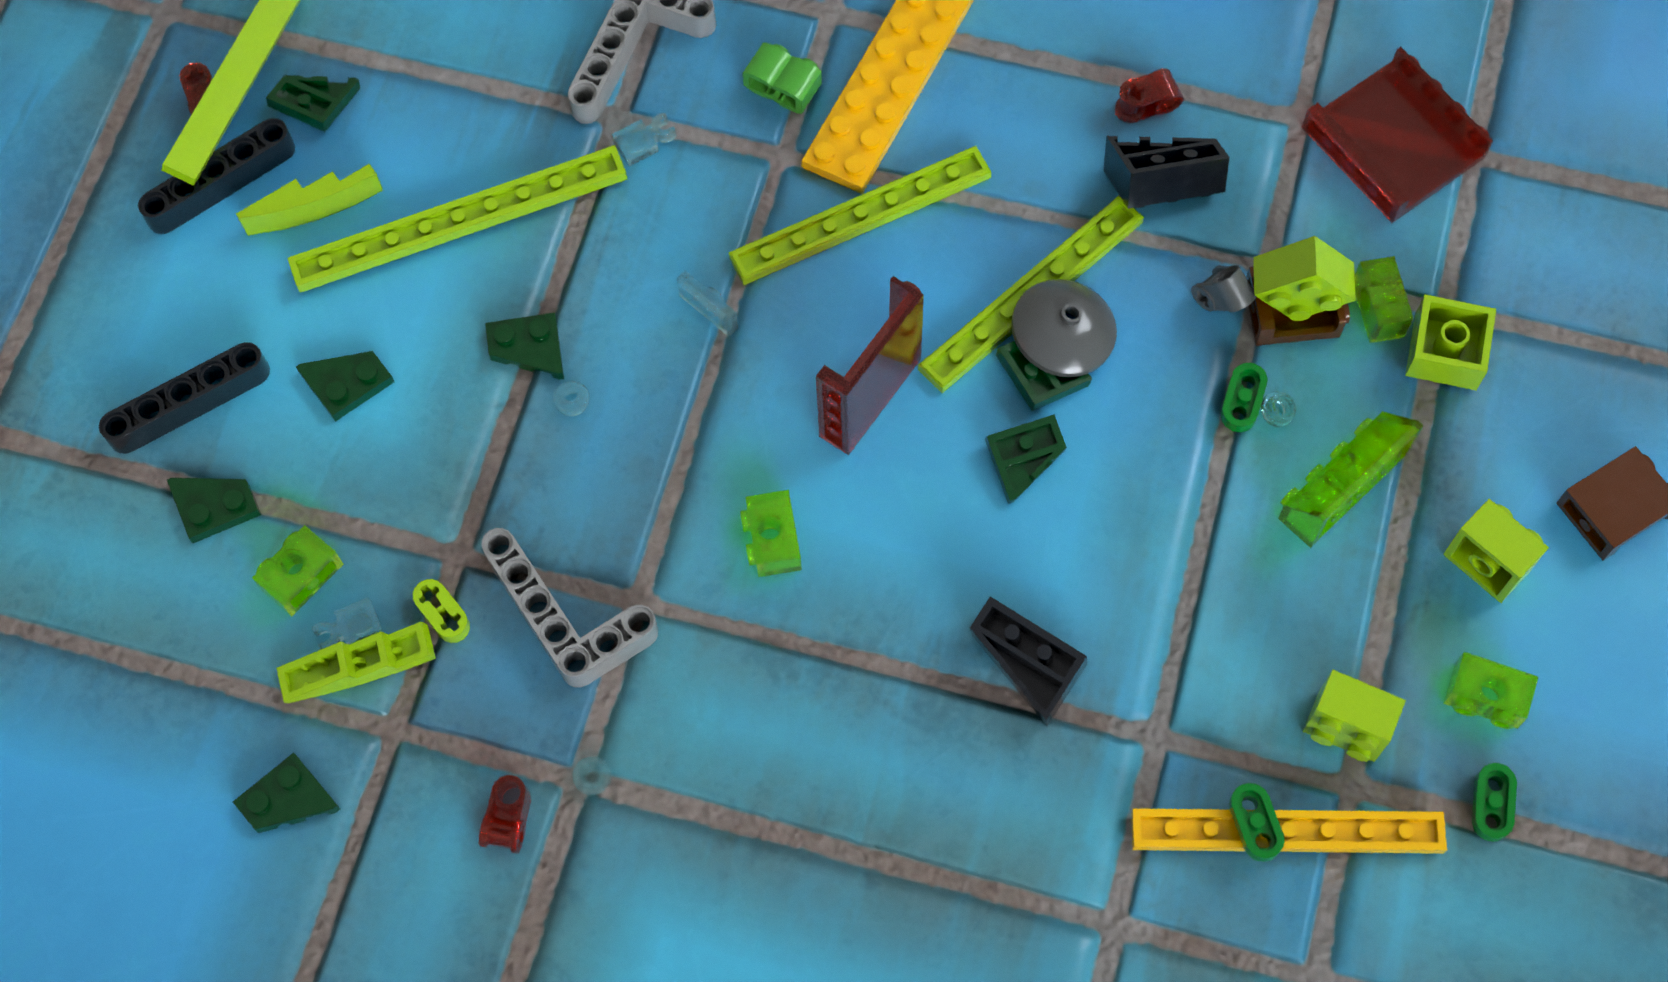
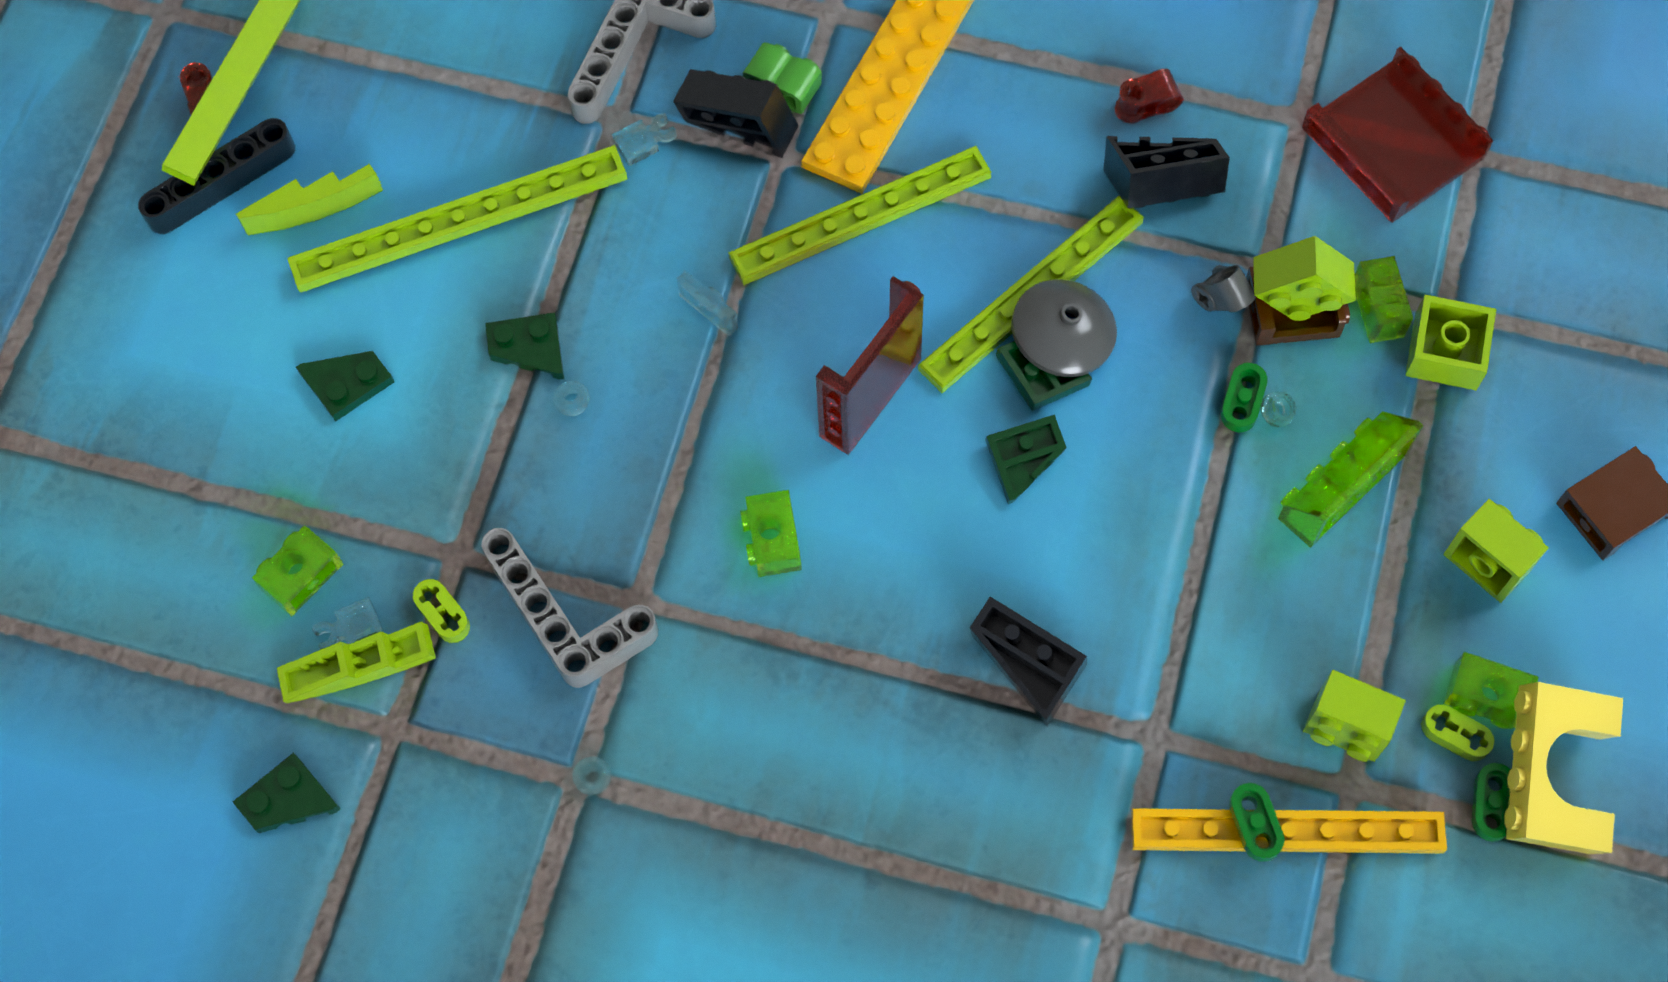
(167, 398): black beam -> none
(212, 504): dark green wing -> none
(312, 98): dark green wing -> none
(505, 823): clear red piece -> none
(737, 106): none -> black wedge
(1461, 725): none -> lime beam
(1534, 808): none -> light yellow arch

